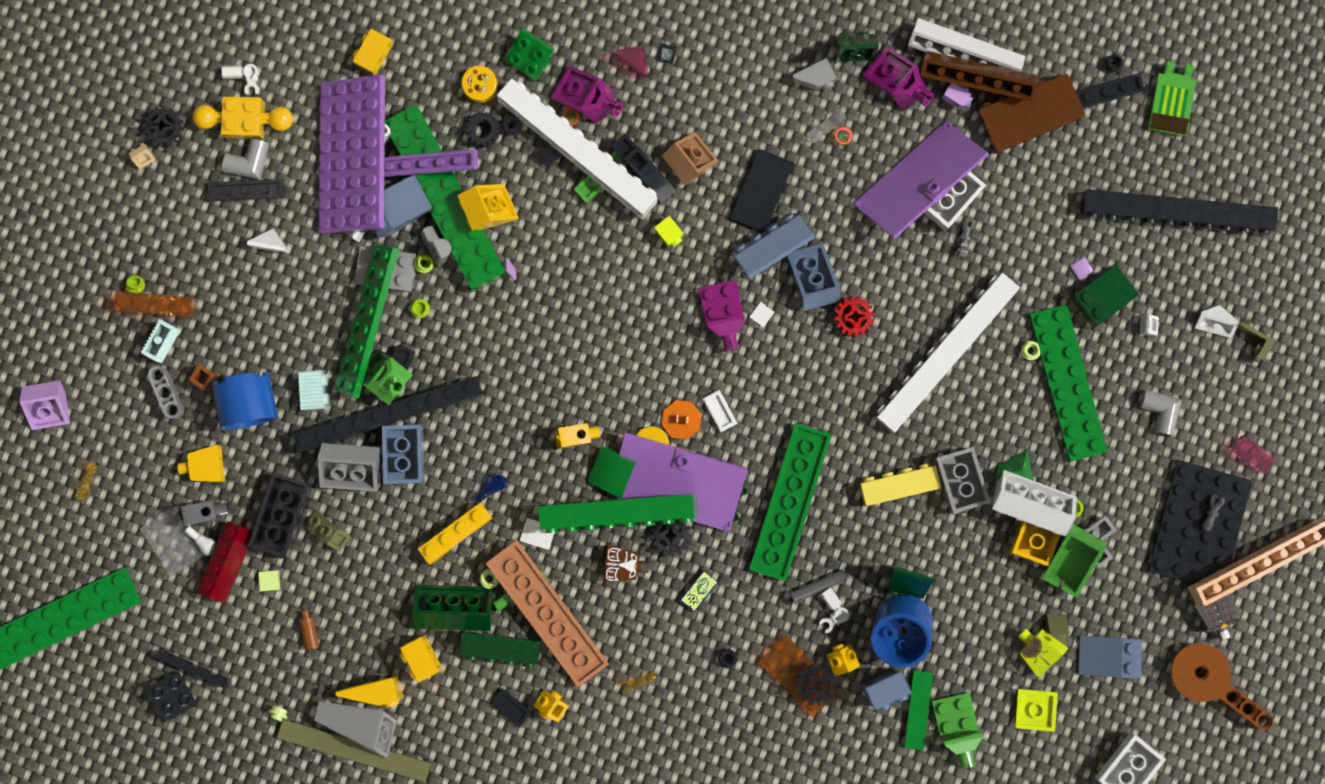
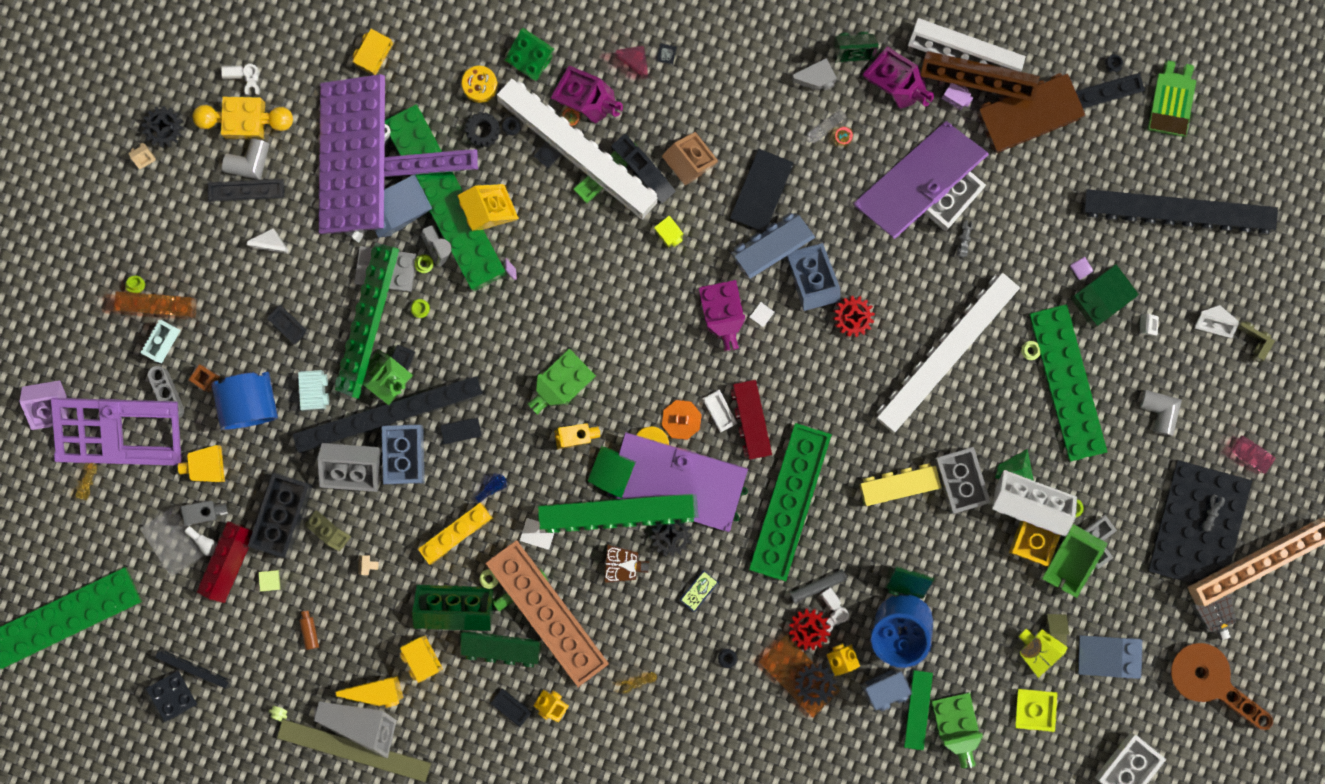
(111, 431): none -> medium lavender door
(287, 324): none -> black plate
(365, 564): none -> tan tile
(461, 431): none -> black tile
(561, 382): none -> bright green plate
(752, 420): none -> dark red brick
(819, 631): none -> red gear

